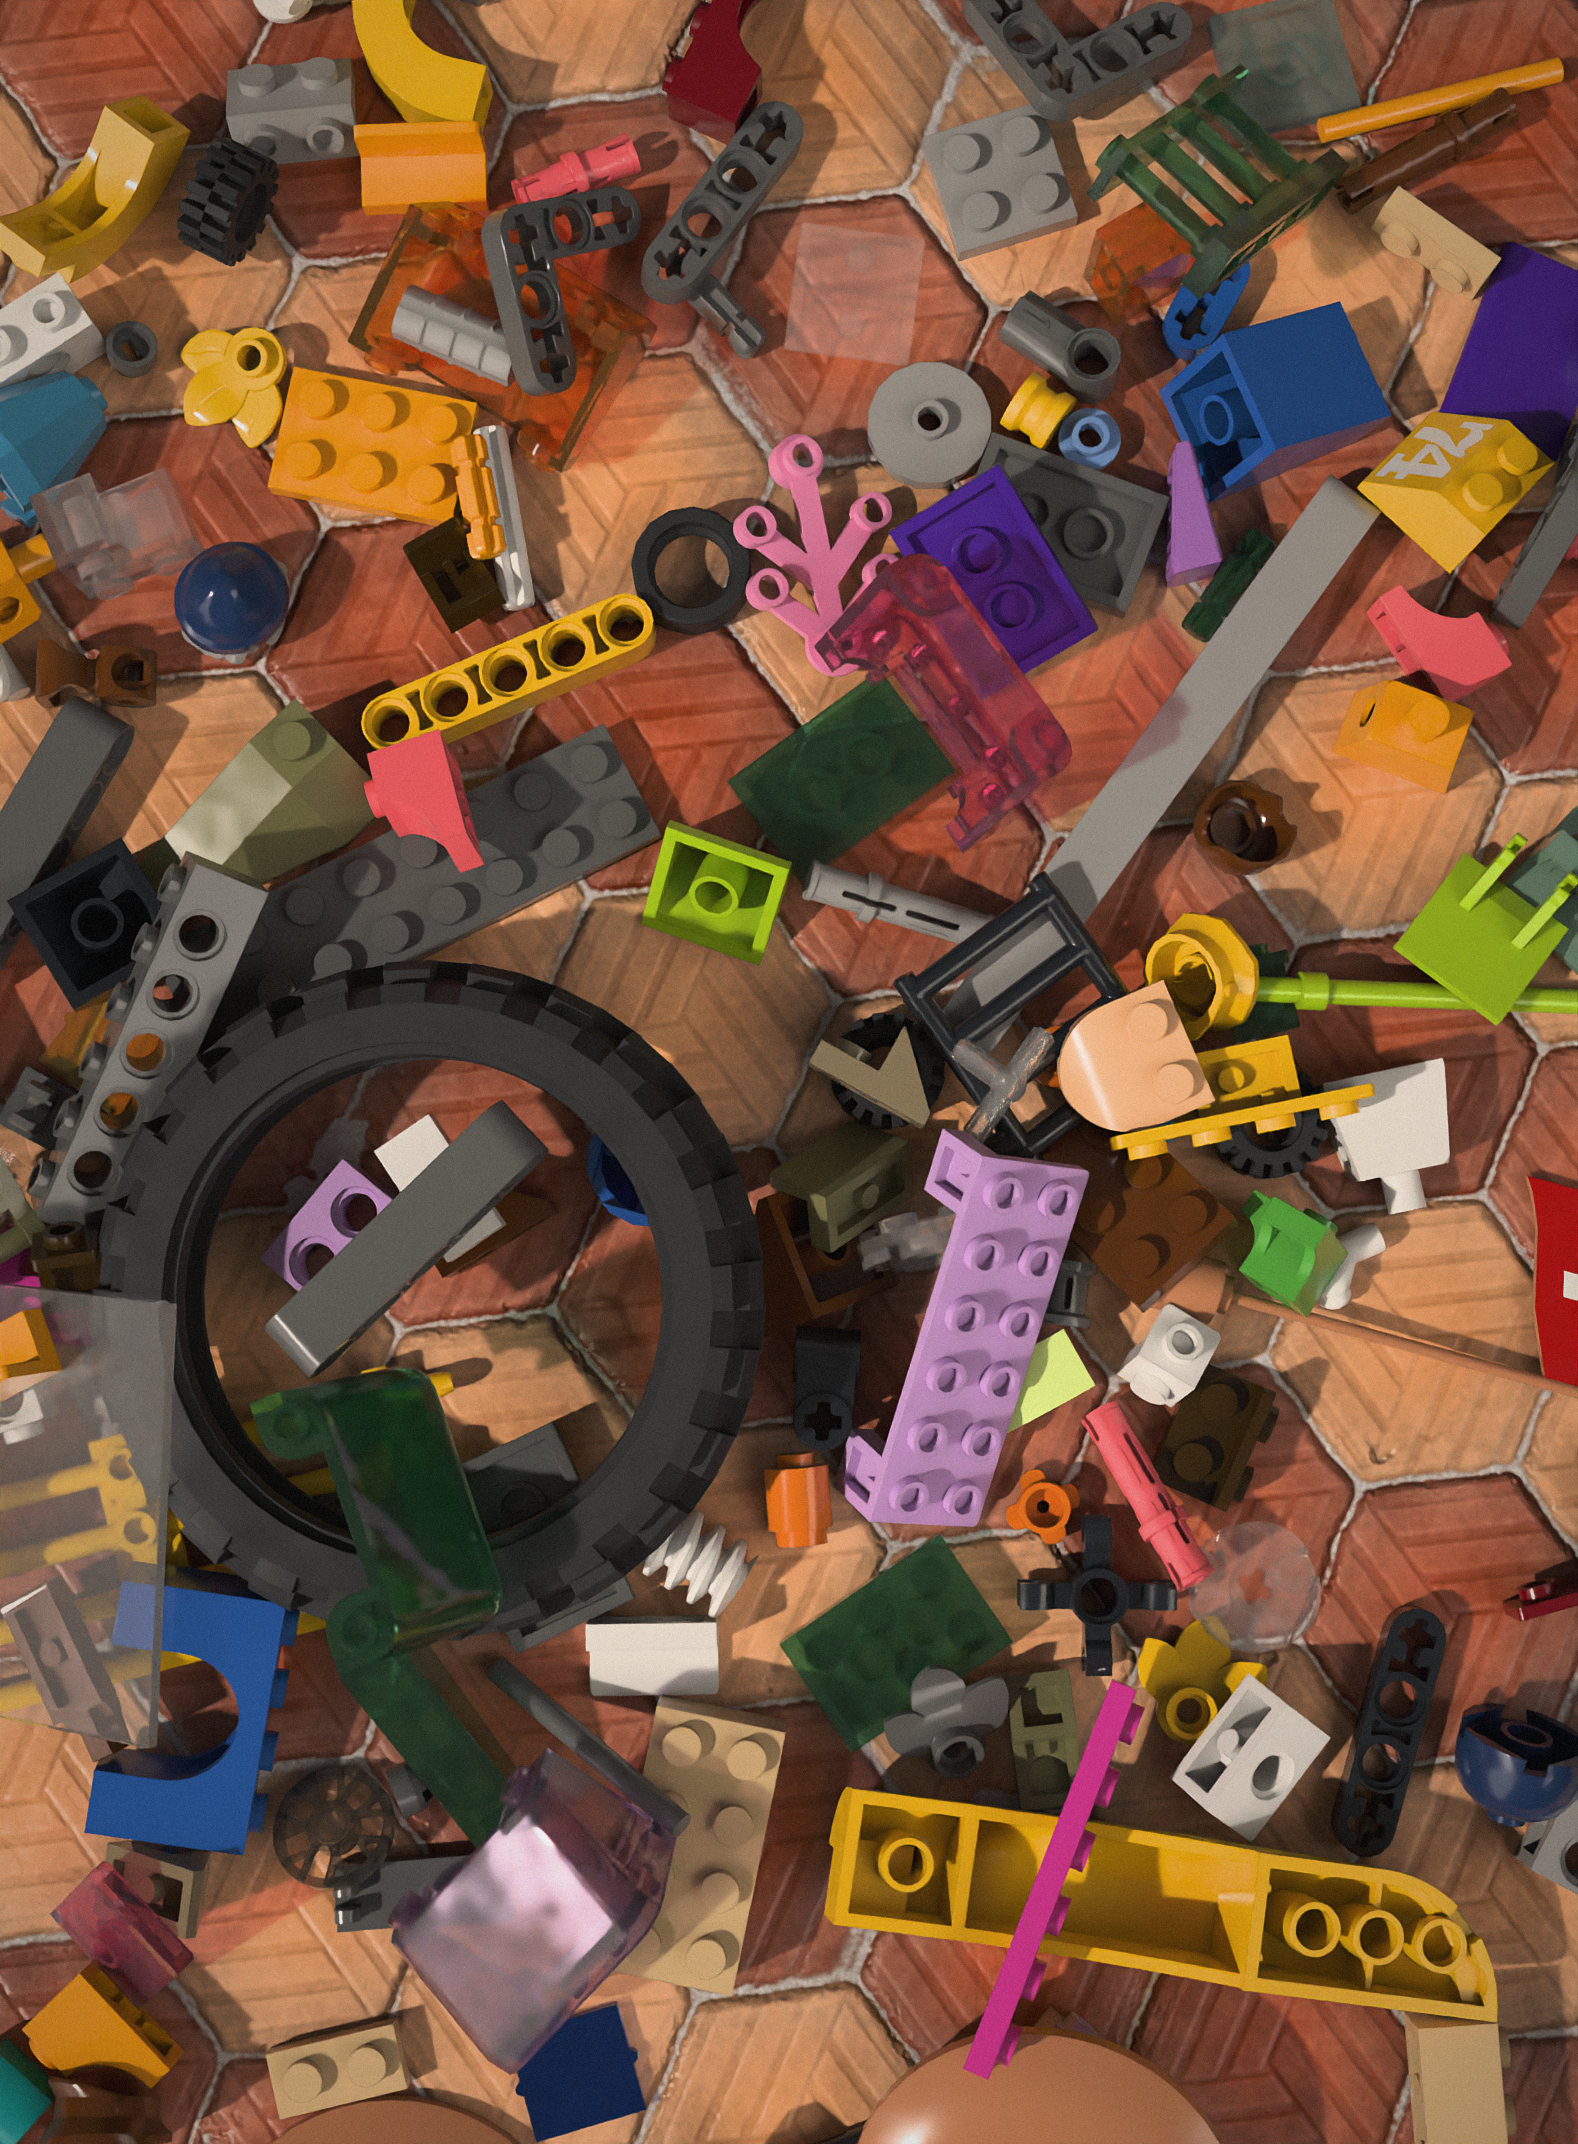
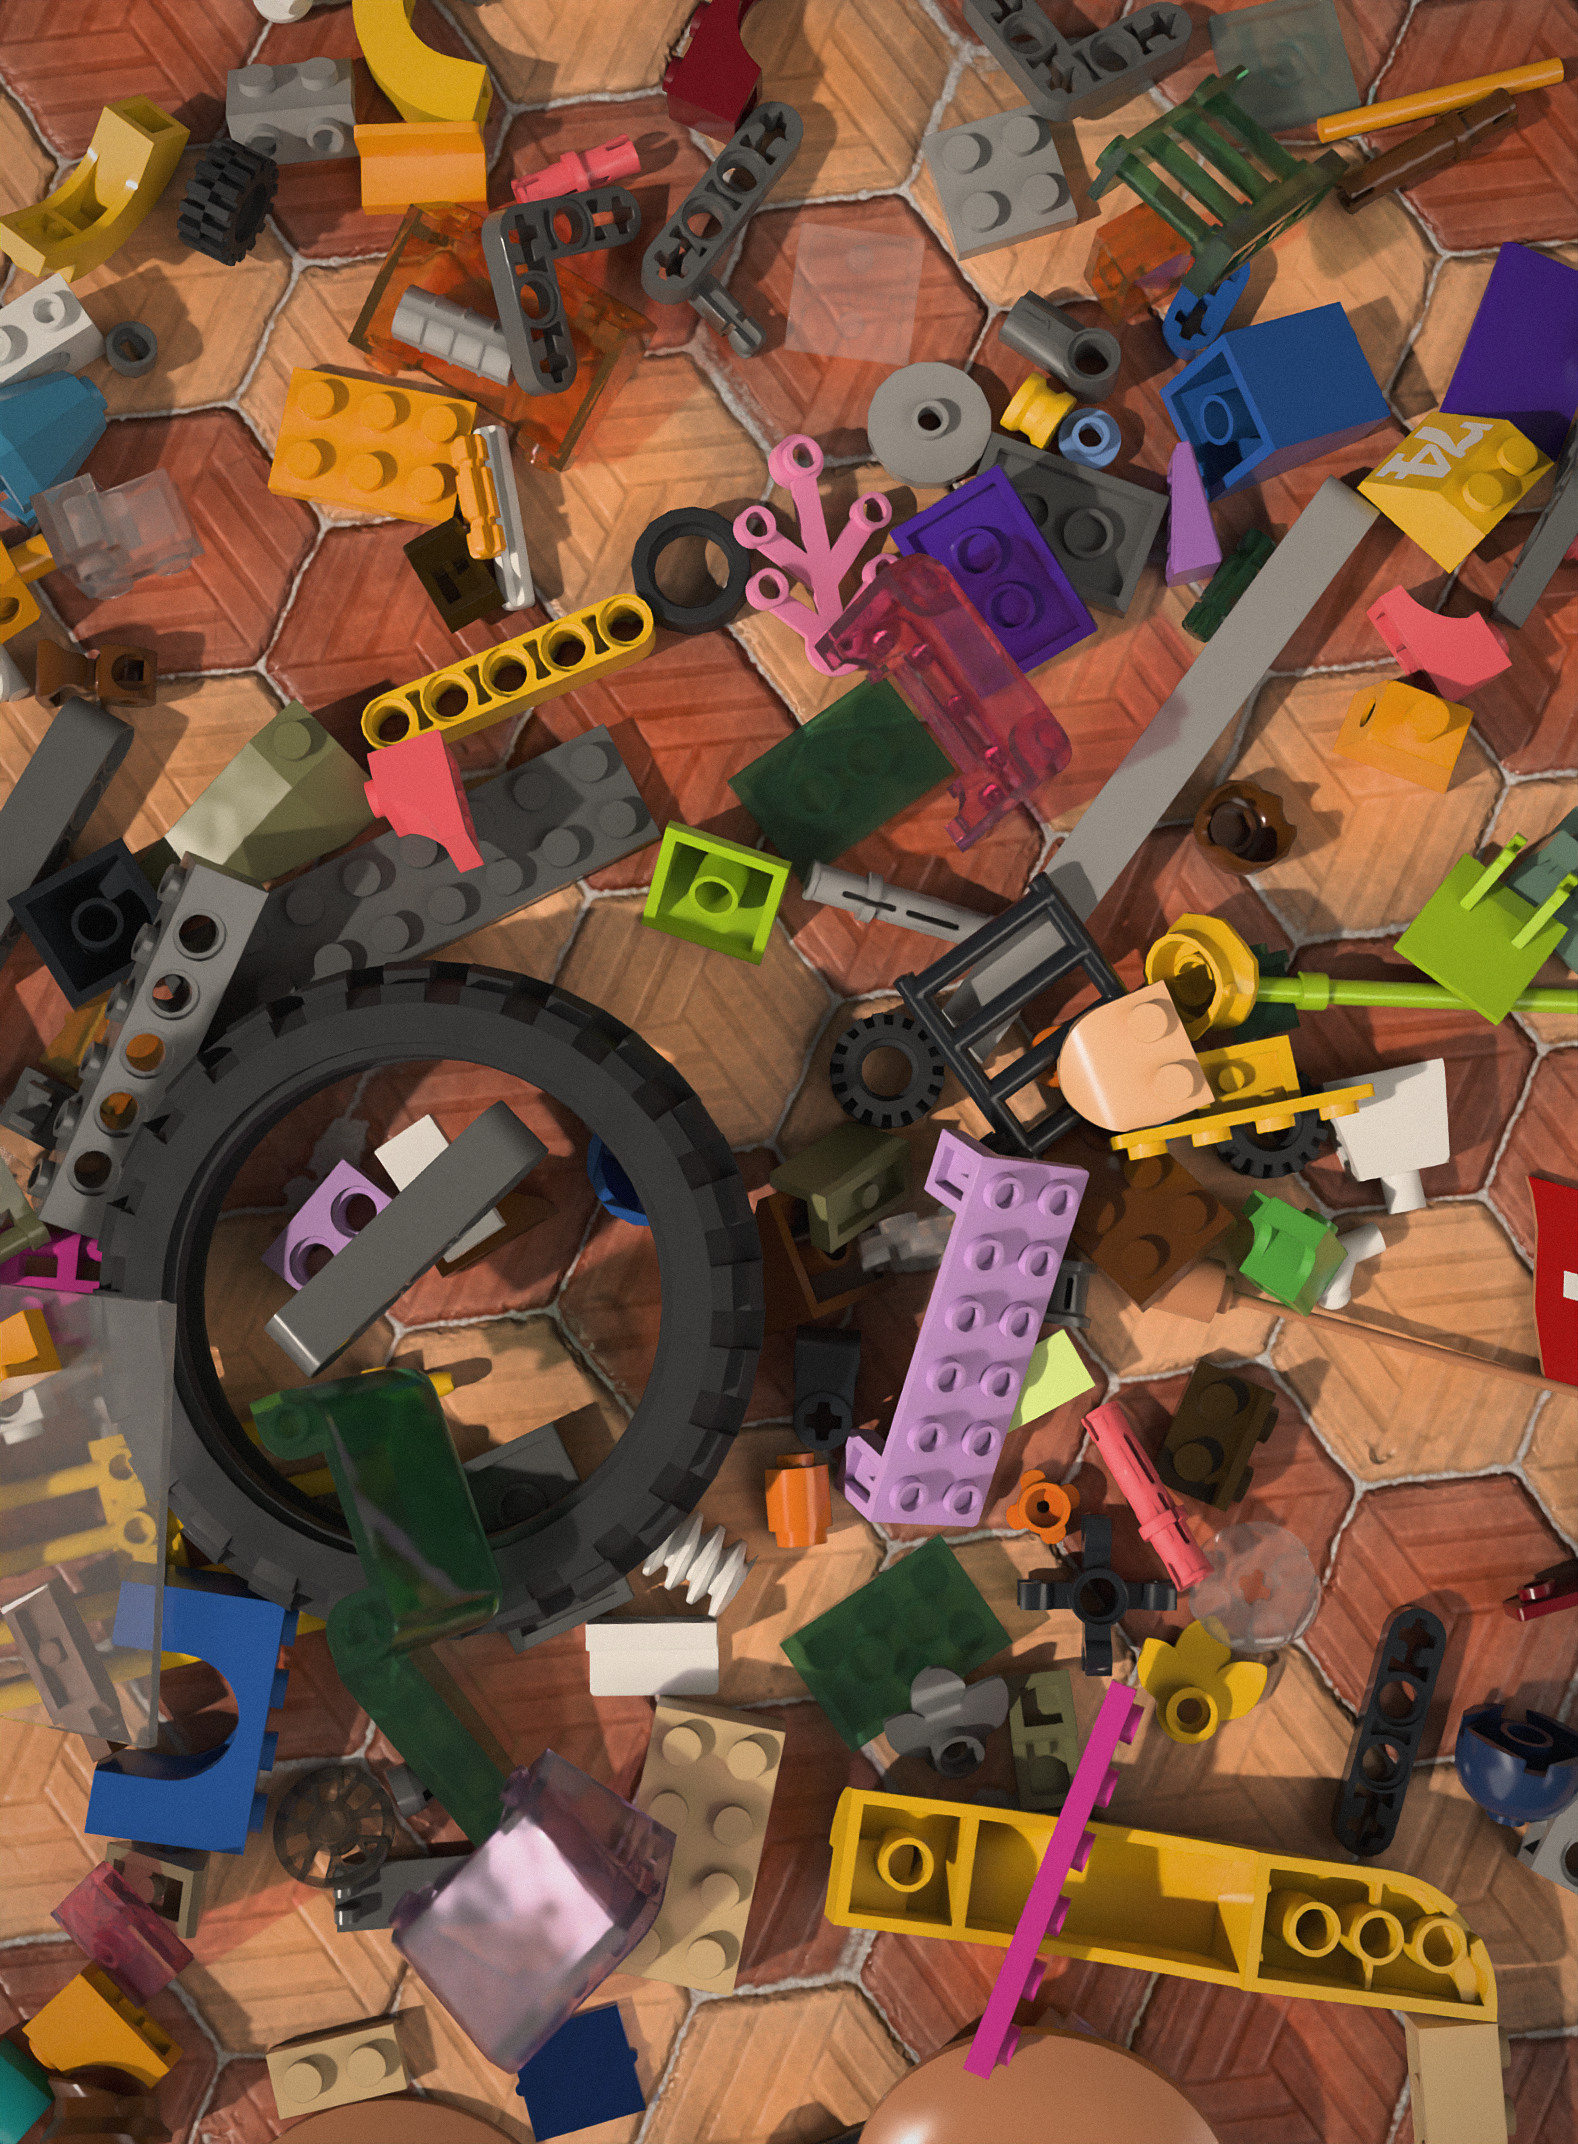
(67, 1256): dark brown bracket -> none
(227, 387): yellow plate -> none
(232, 600): dark blue hair -> none
(589, 1747): dark grey bar -> none
(893, 1087): dark tan slope -> none
(1006, 1082): clear piece -> none
(1169, 1357): white bracket -> none
(1249, 1758): white brick -> none
(1419, 232): tan plate -> none

